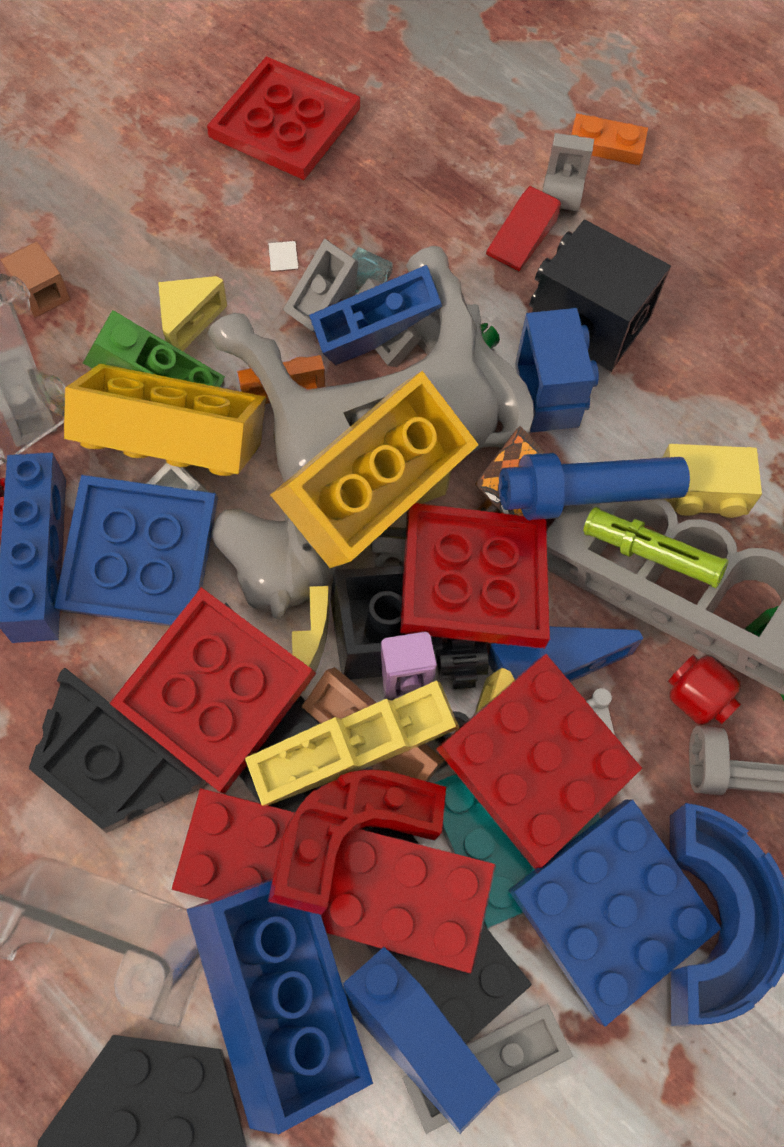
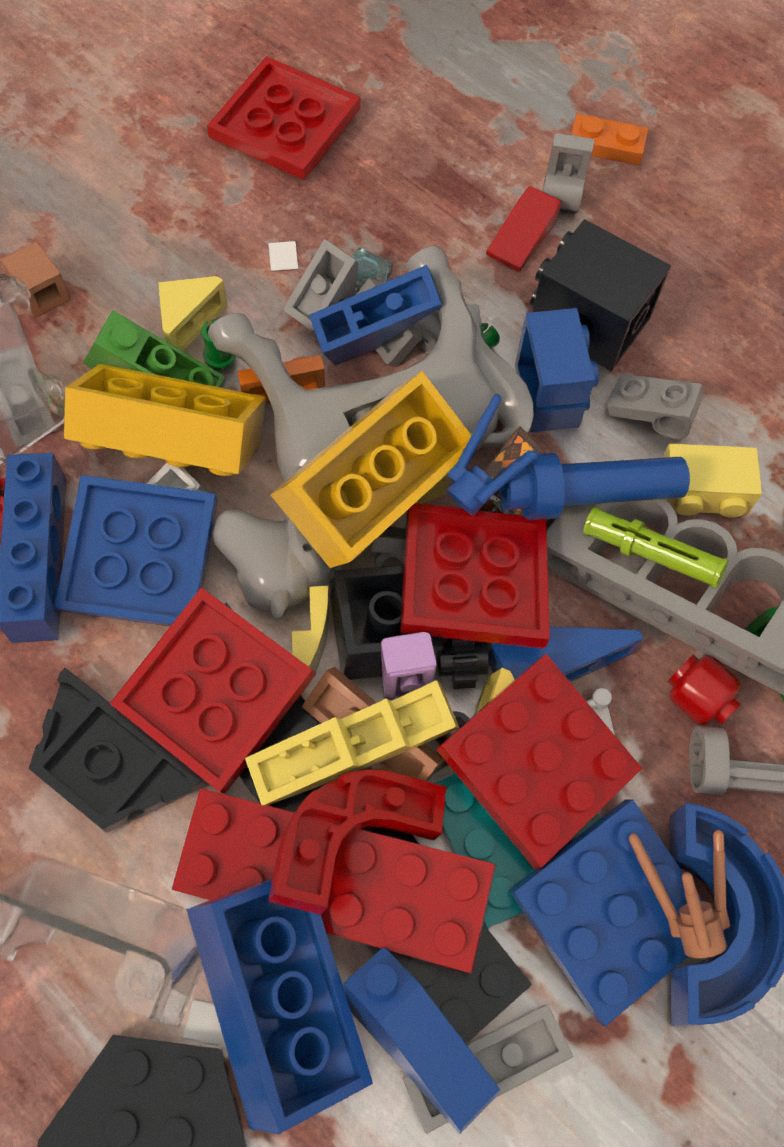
(203, 1024): none -> white sticker
(213, 357): none -> green pin
(475, 487): none -> blue plant
(664, 402): none -> light grey plate
(698, 923): none -> nougat plant

